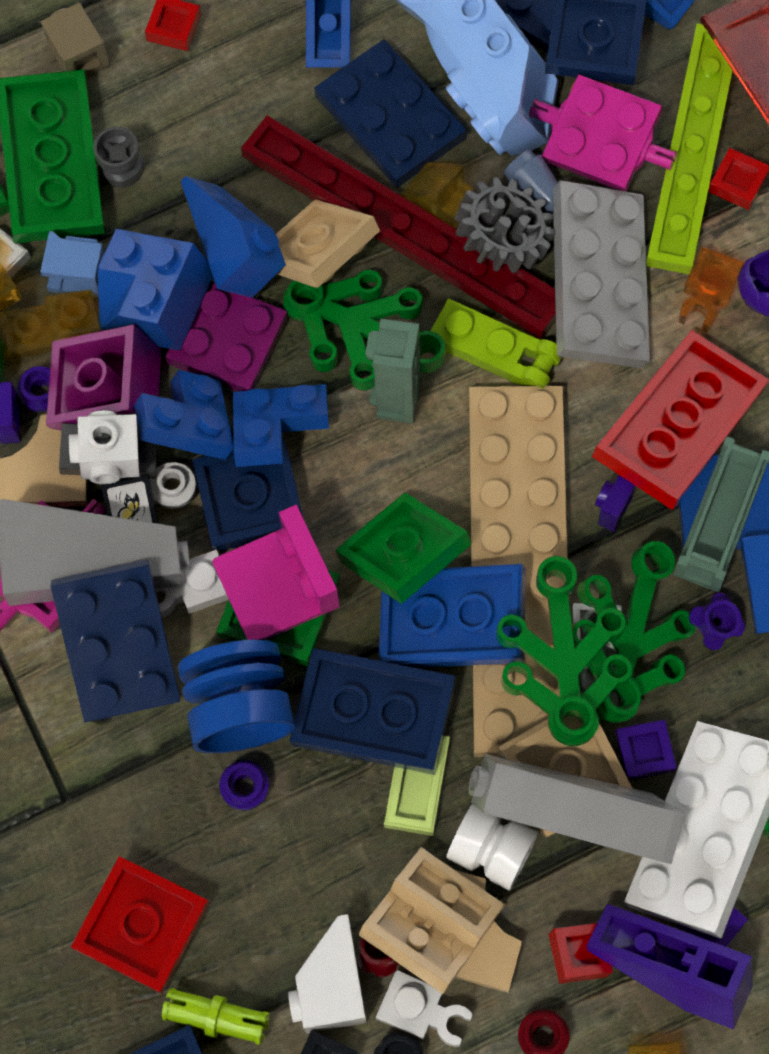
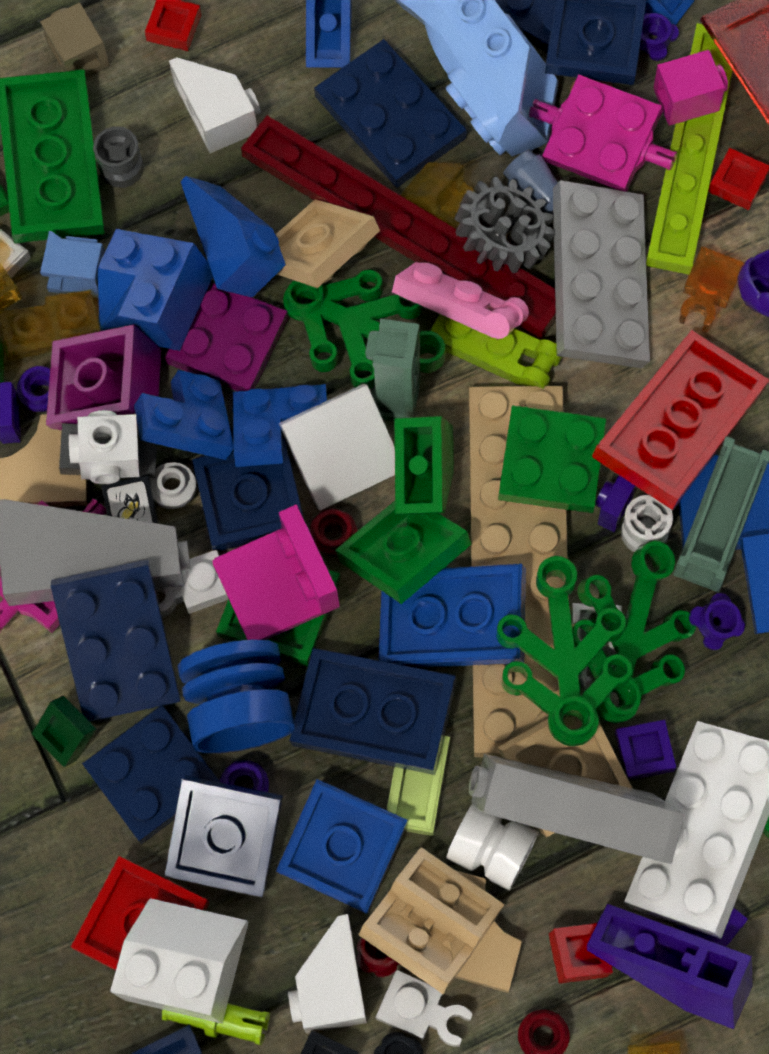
(63, 731): none -> dark green plate
(145, 772): none -> dark blue plate
(180, 960): none -> white slope
(215, 103): none -> white slope
(223, 836): none -> plate
(331, 519): none -> dark red plate
(341, 446): none -> white tile
(342, 846): none -> blue tile
(423, 464): none -> green slope
(460, 300): none -> bright pink plate
(551, 459): none -> green plate
(640, 532): none -> white wheel
(661, 27): none -> dark purple plate
(690, 87): none -> dark pink brick

